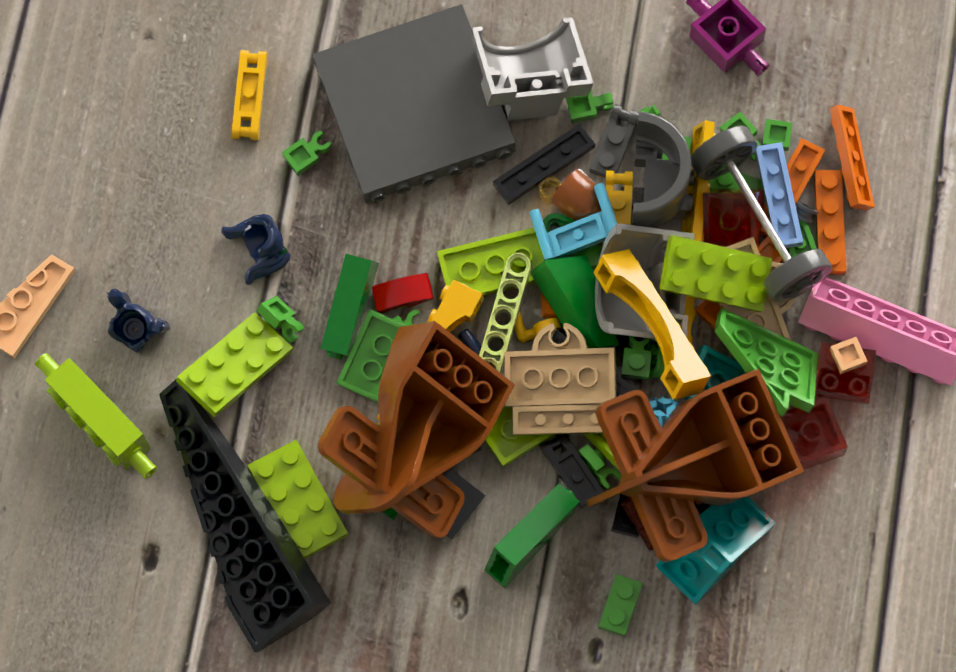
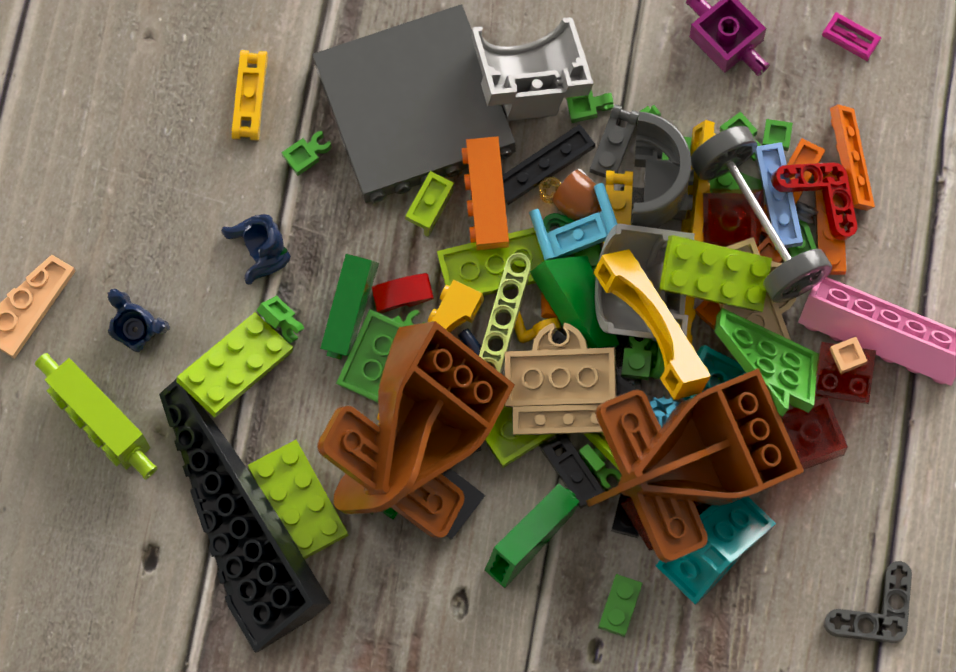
(430, 202): none -> lime panel
(487, 193): none -> orange brick
(829, 187): none -> red beam
(846, 44): none -> dark pink tile
(888, 614): none -> dark grey beam

